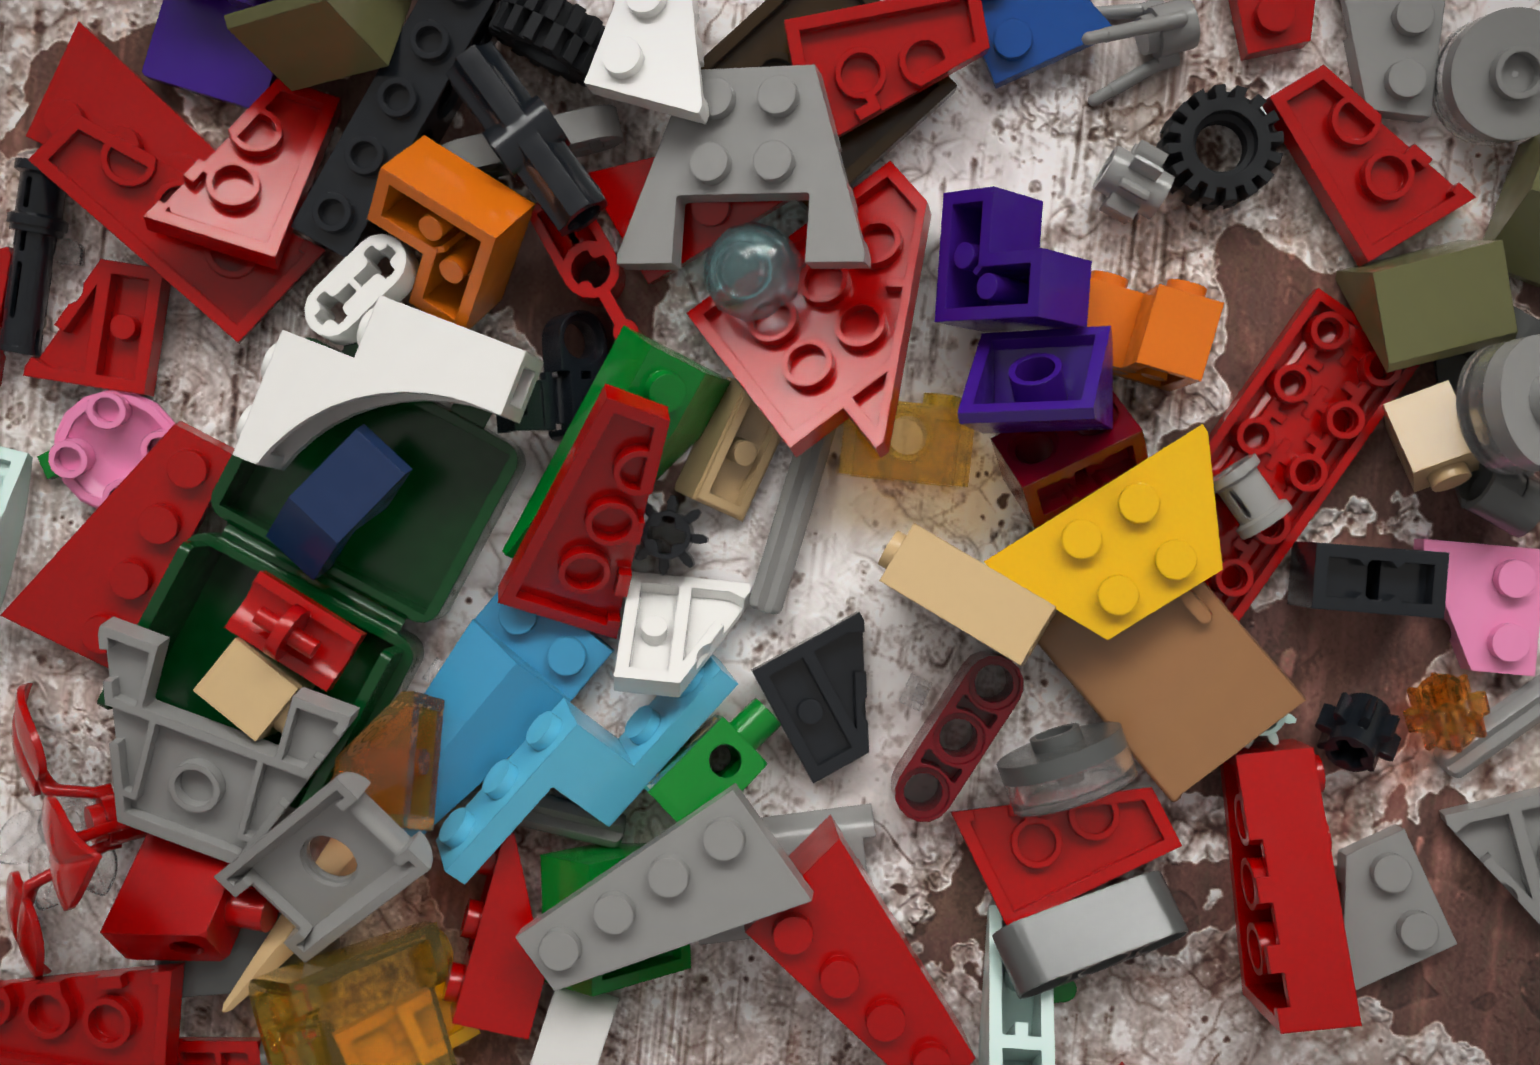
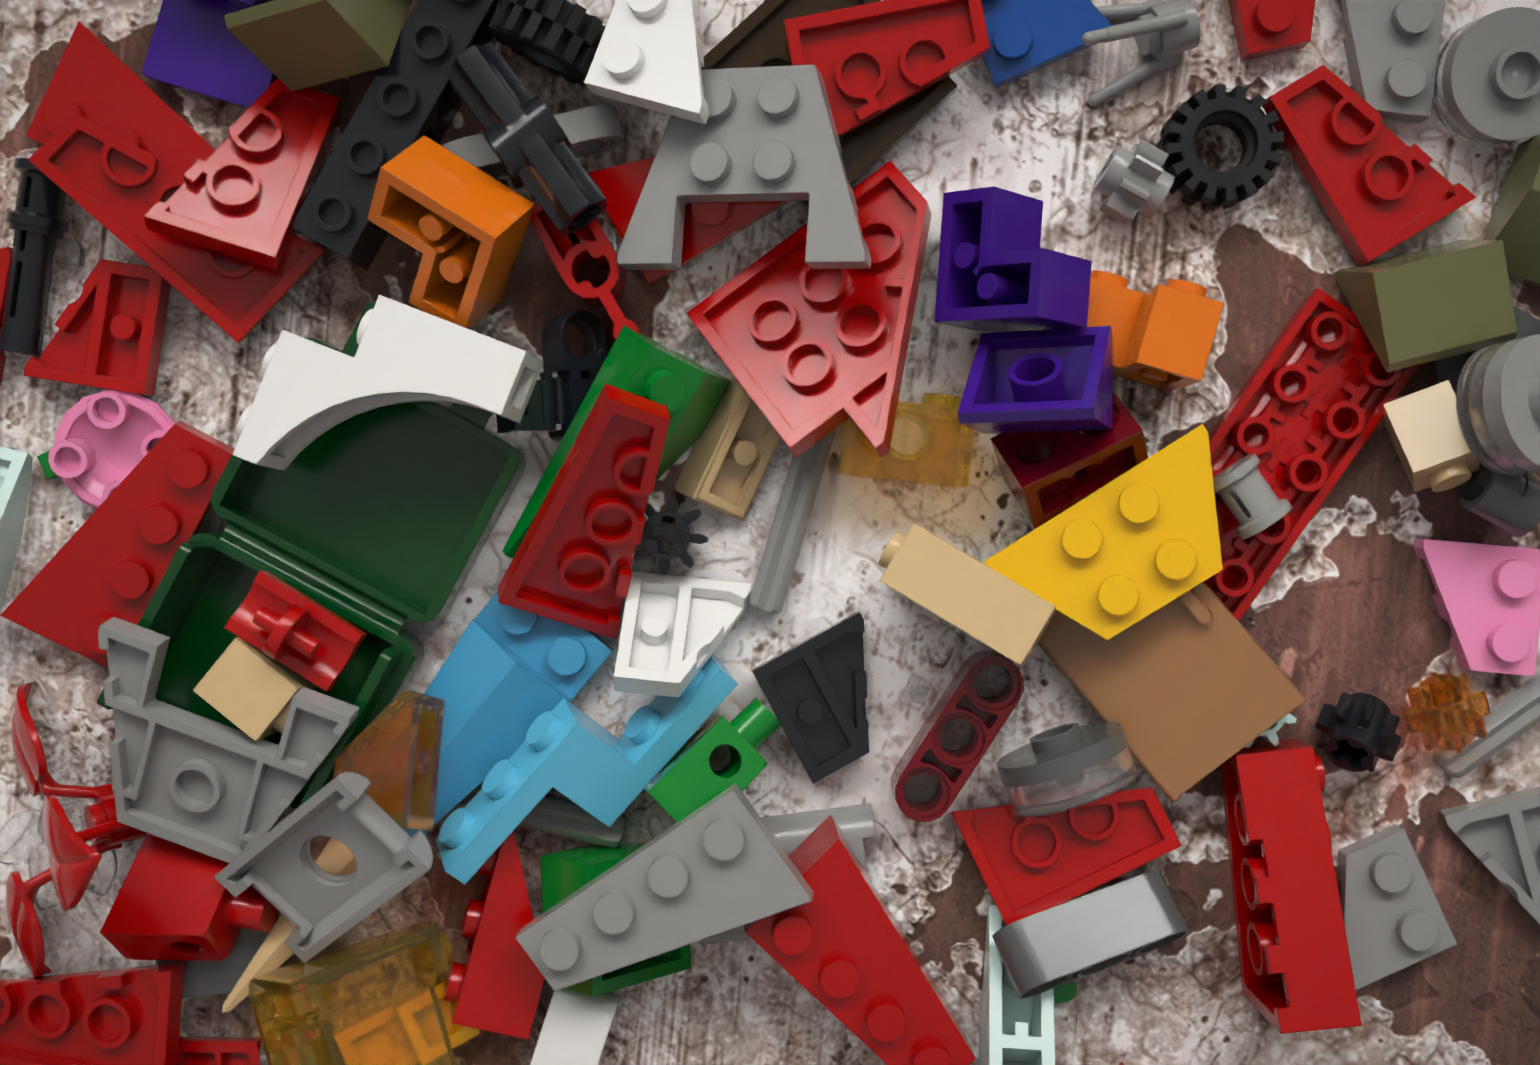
(338, 500): dark blue slope -> none
(357, 285): white beam -> none
(752, 271): clear light blue hair -> none
(1368, 579): black brick -> none

